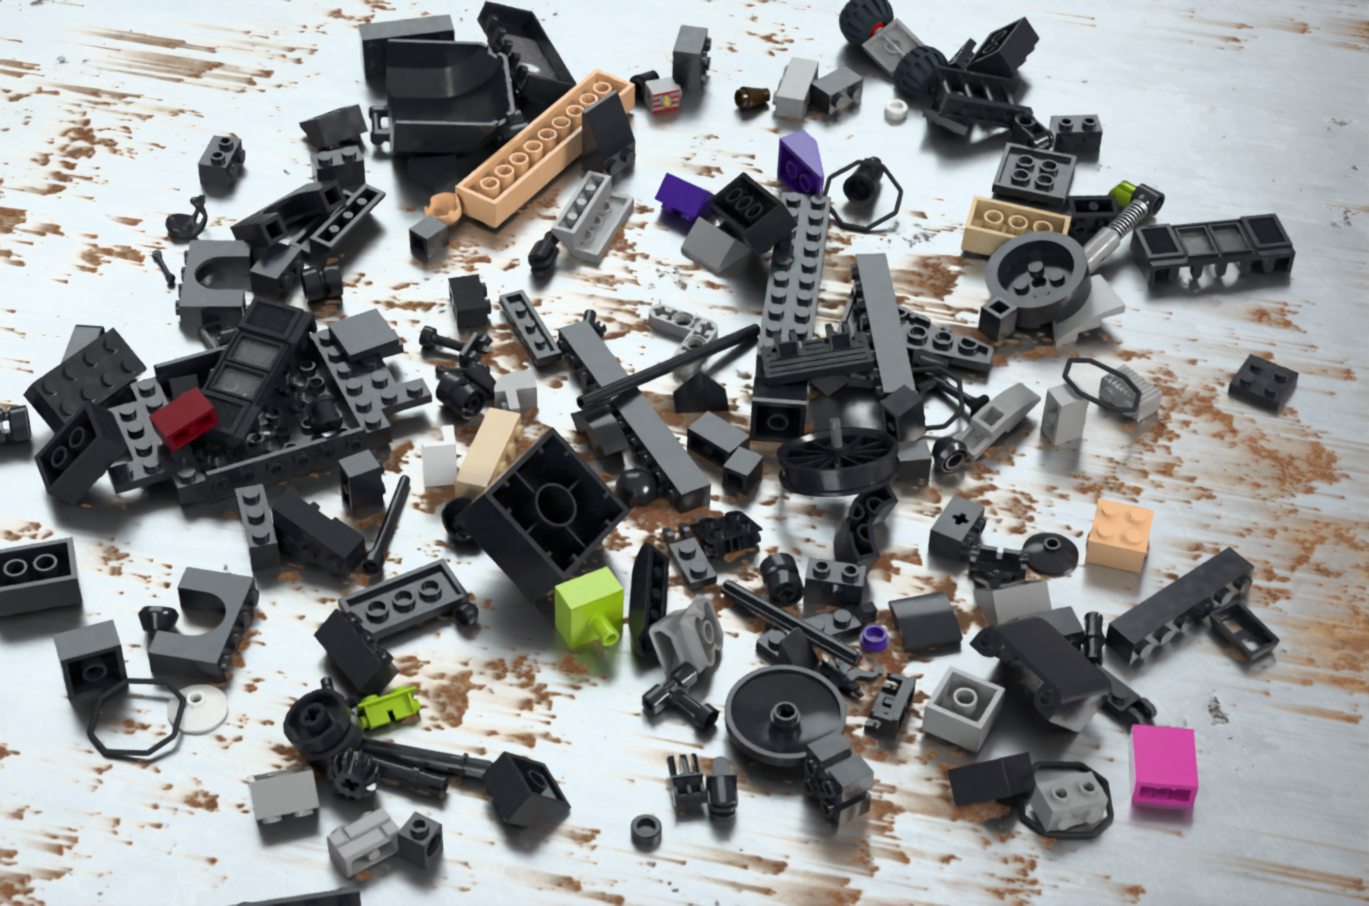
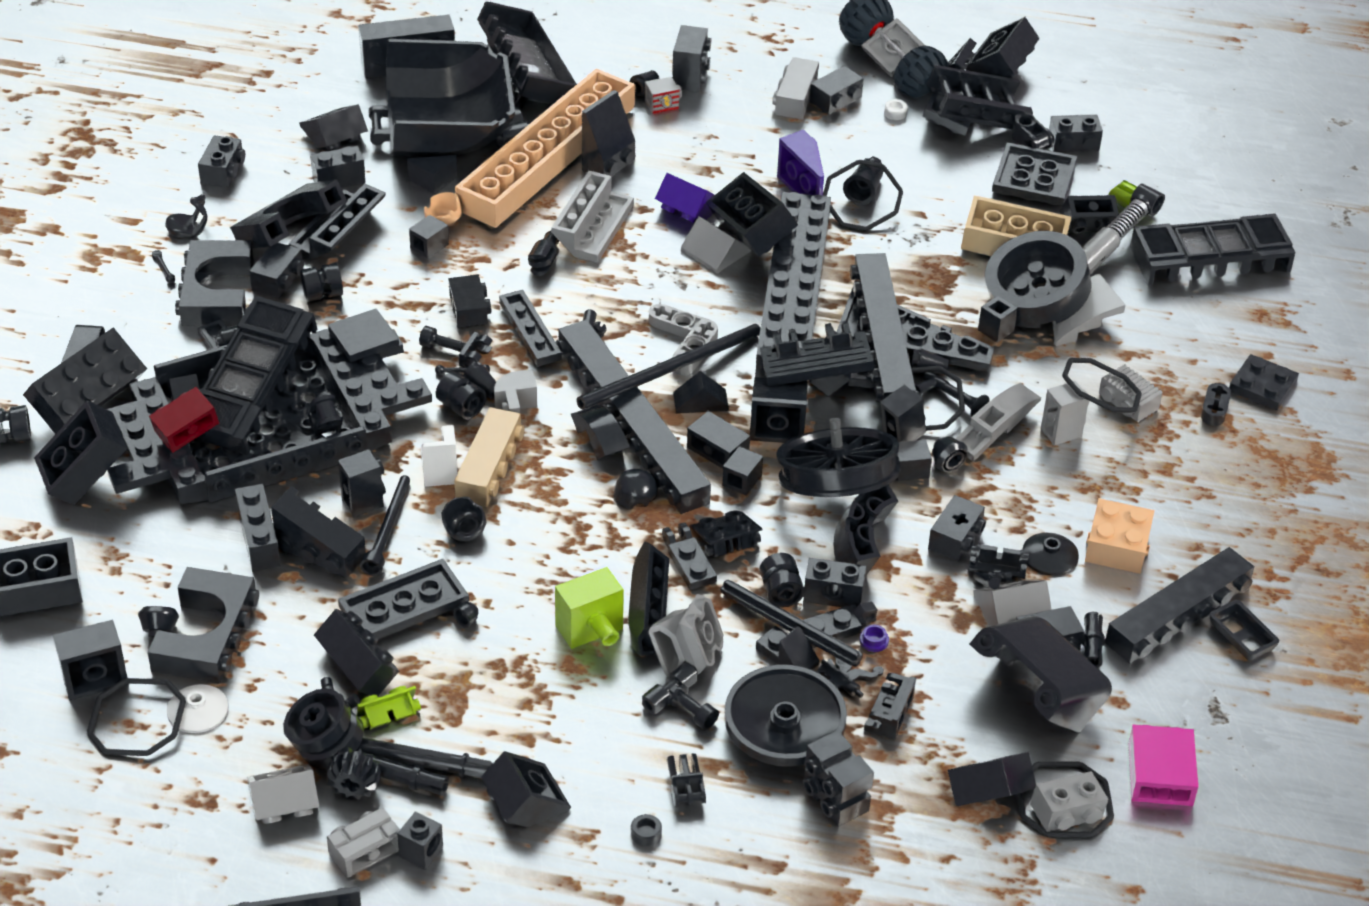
(543, 515): black brick -> none
(721, 790): black arm -> none
(749, 96): dark brown cone -> none
(925, 621): black slope -> none
(963, 708): light grey brick -> none
(1126, 703): black hinge -> none
(1220, 405): none -> black beam

